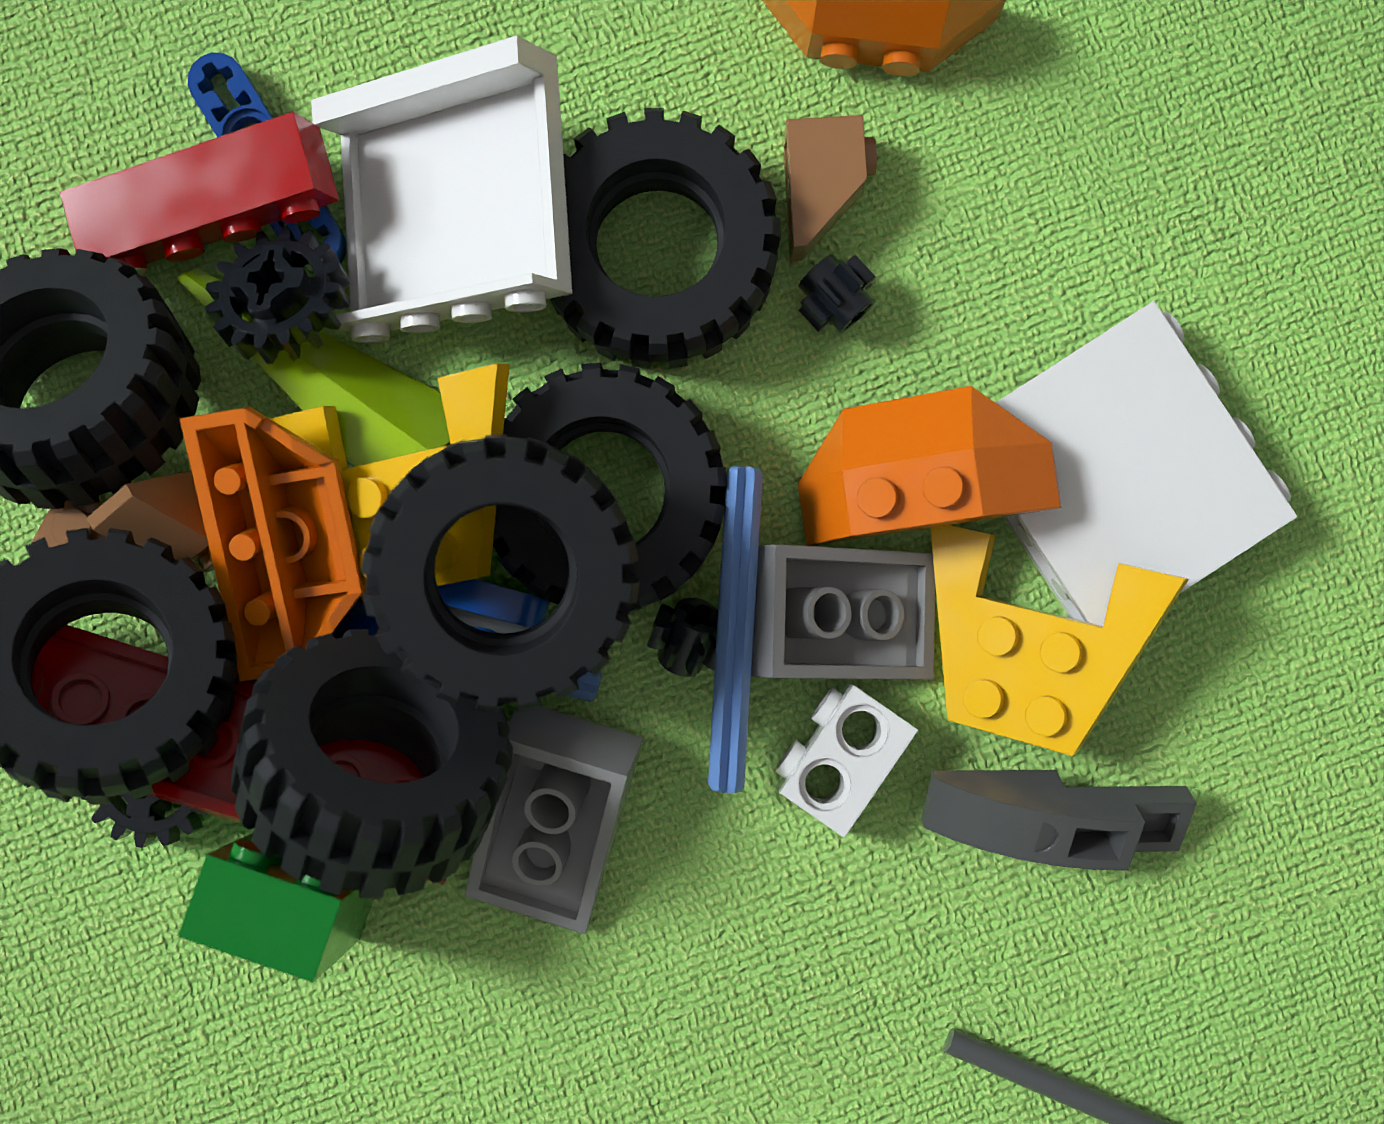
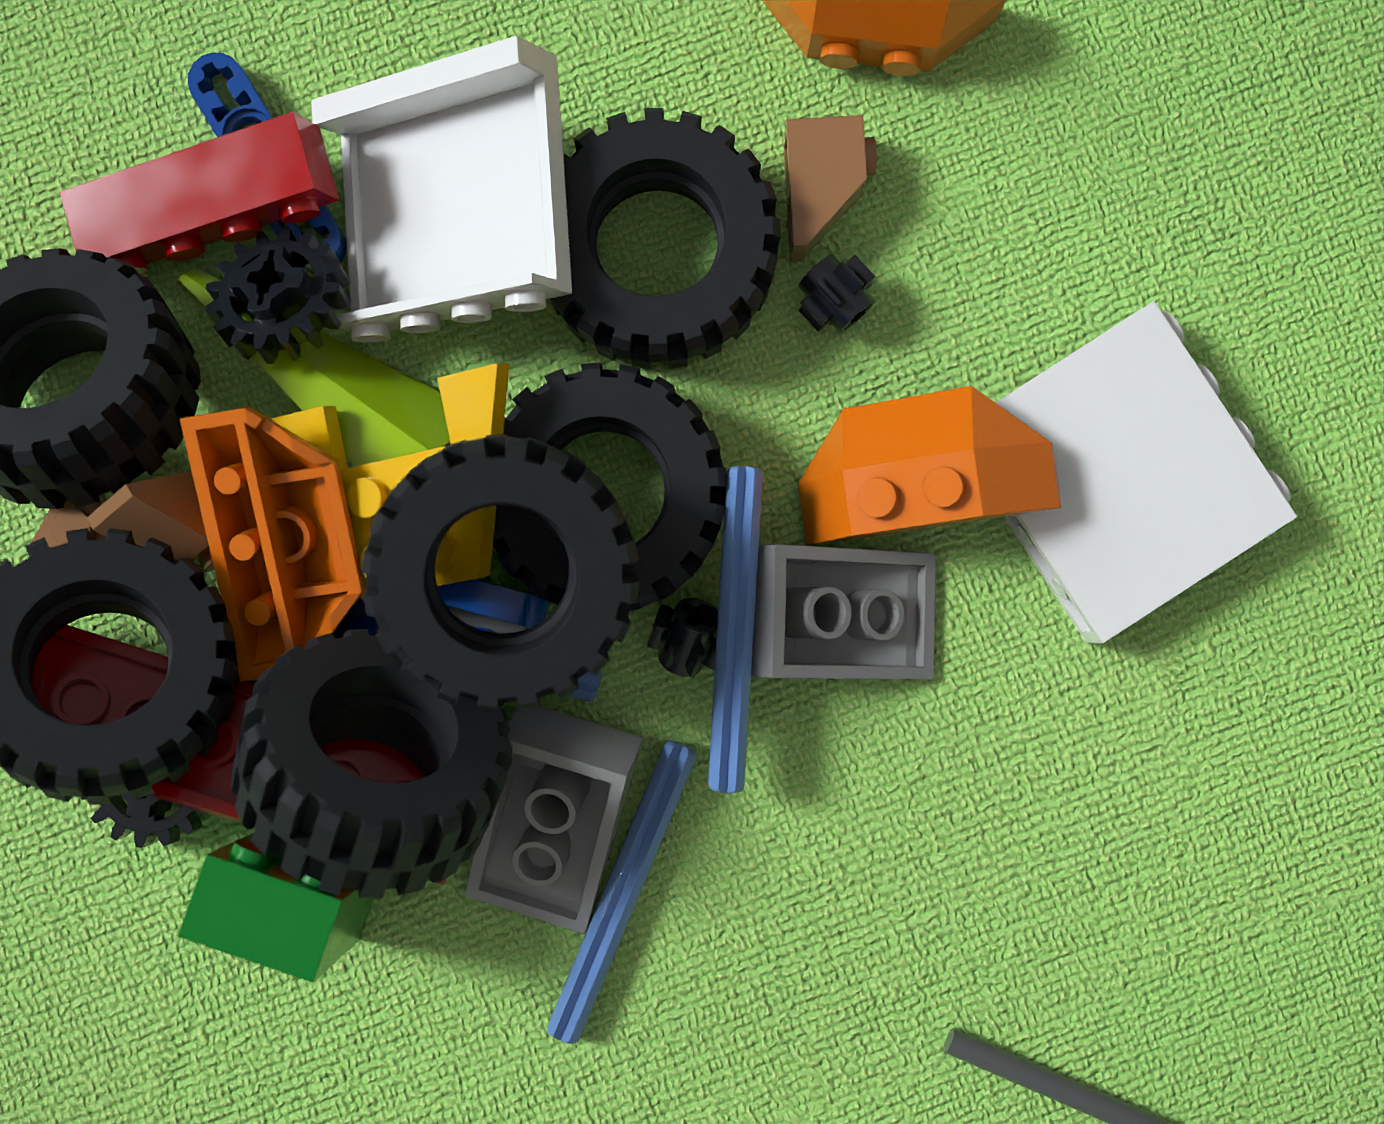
(621, 892): none -> medium blue axle
(859, 767): white brick -> none
(1032, 669): yellow wing -> none
(1043, 822): dark grey slope -> none

